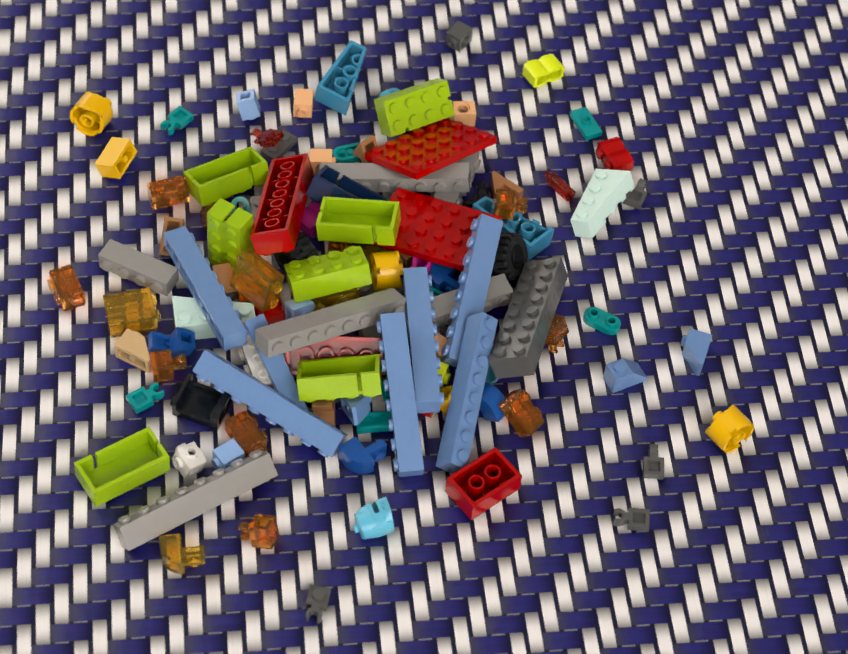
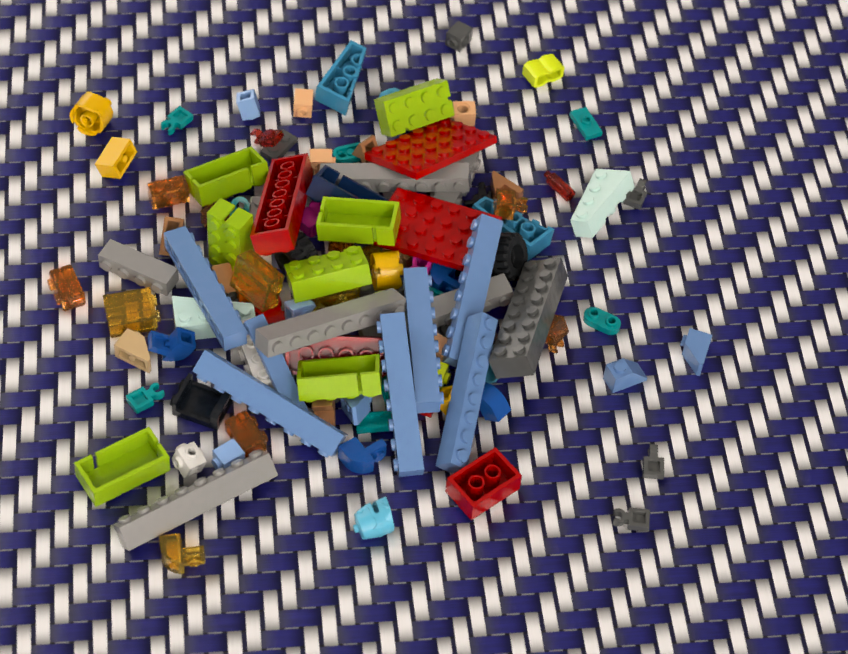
(164, 366): clear orange brick -> none
(262, 531): clear orange brick -> none
(317, 600): dark grey plate -> none
(521, 412): clear orange brick -> none
(614, 155): red brick -> none
(729, 429): yellow brick -> none

